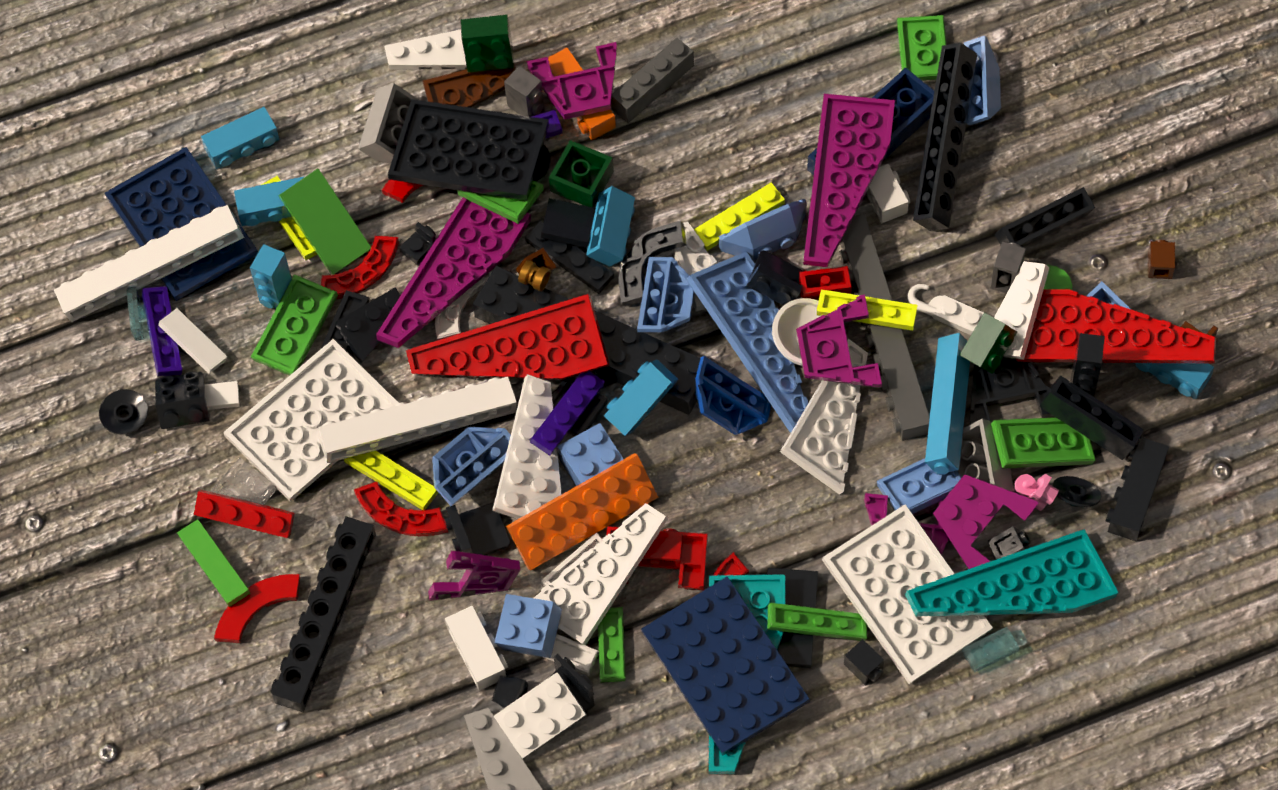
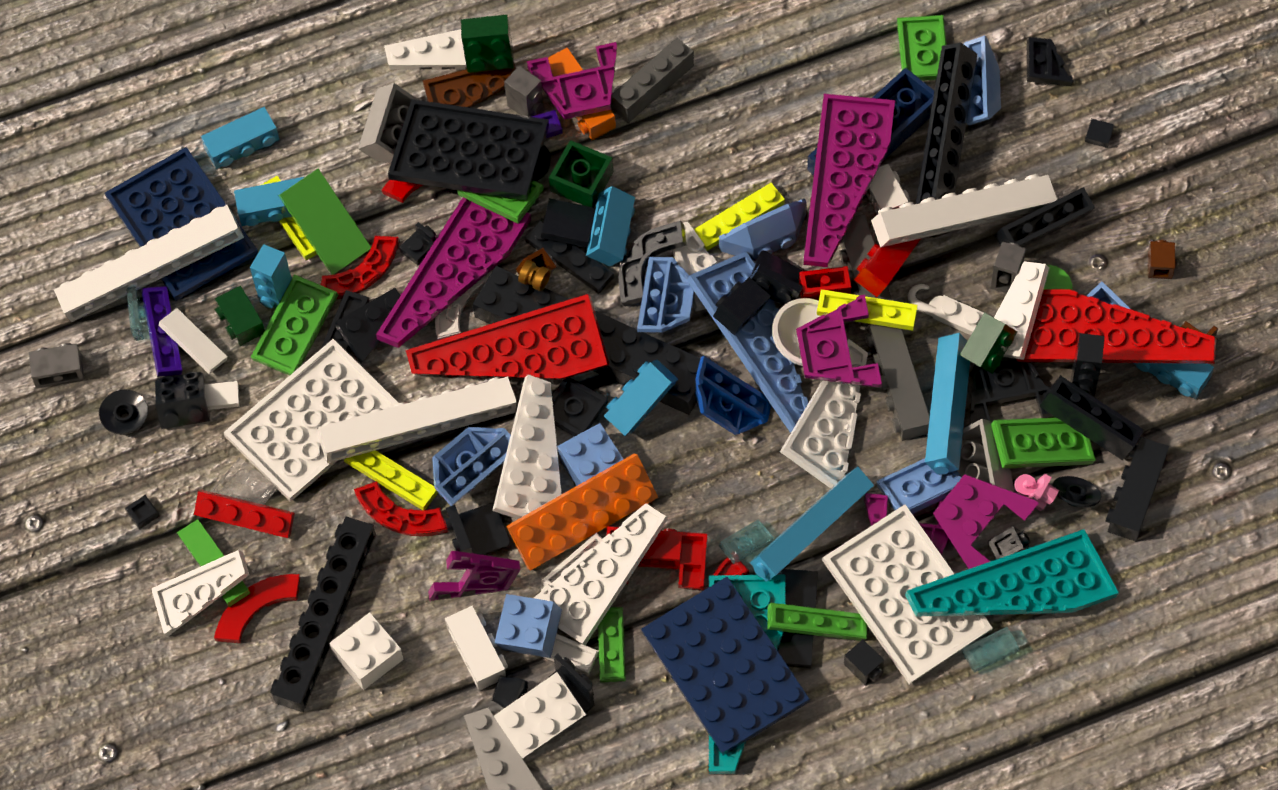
(56, 365): none -> flat silver brick
(142, 512): none -> black tile
(194, 591): none -> white wing
(239, 315): none -> dark green brick
(366, 651): none -> white brick
(567, 412): dark purple plate -> none
(741, 305): none -> black brick
(746, 541): none -> clear light blue plate
(811, 524): none -> dark azure brick
(883, 265): none -> red brick
(962, 210): none -> white brick
(1045, 64): none -> black wing
(1099, 133): none -> black tile

